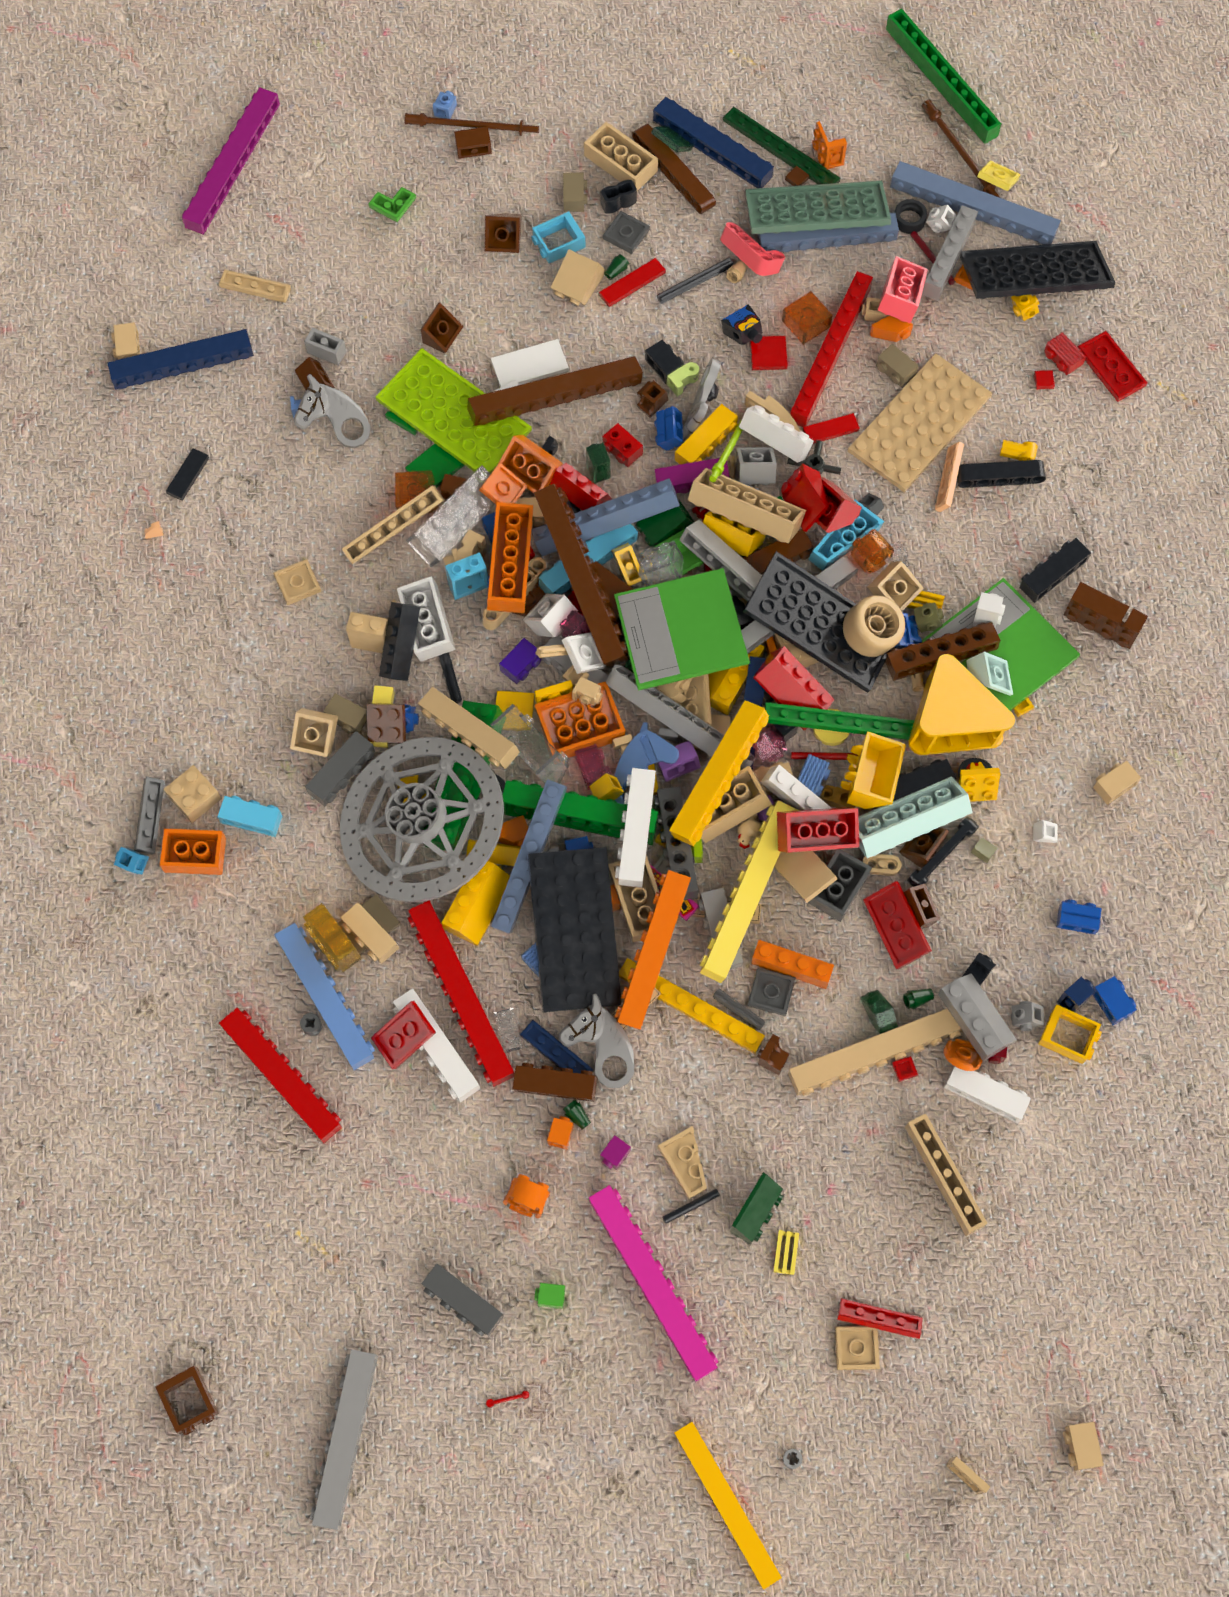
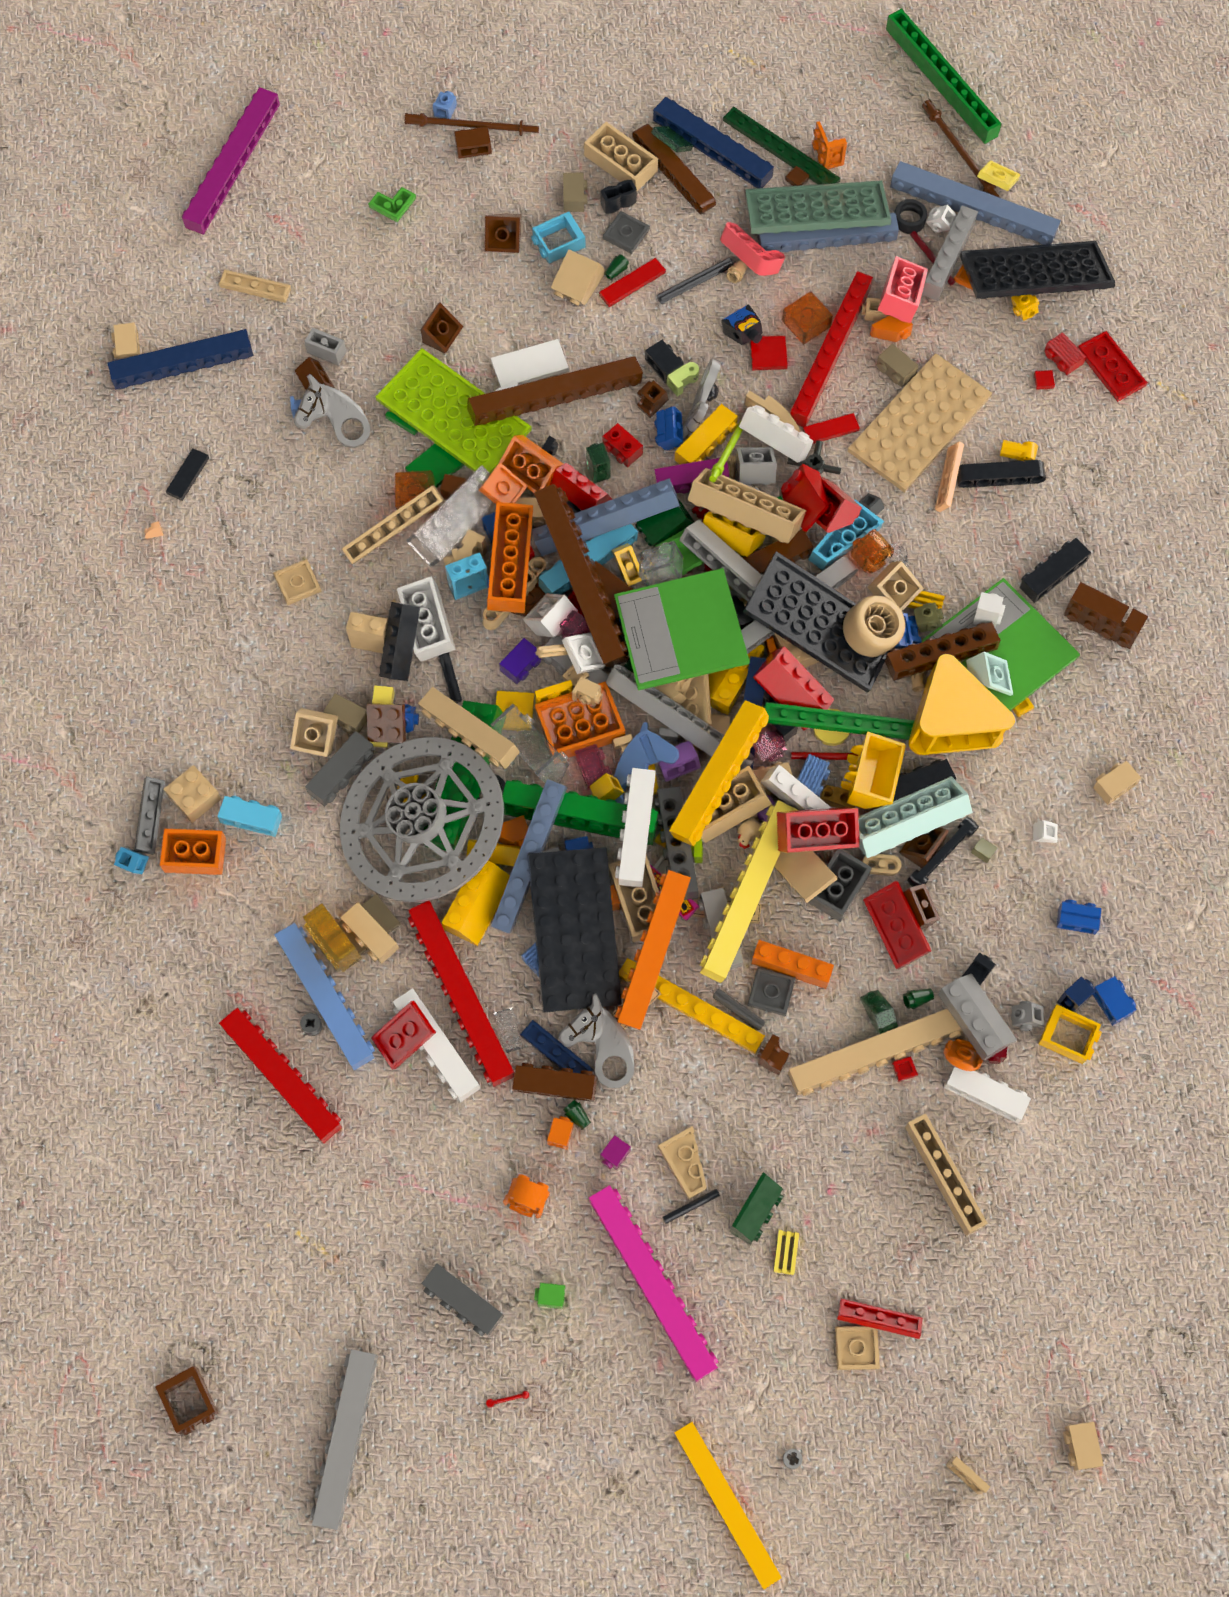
(979, 779): yellow plate -> none

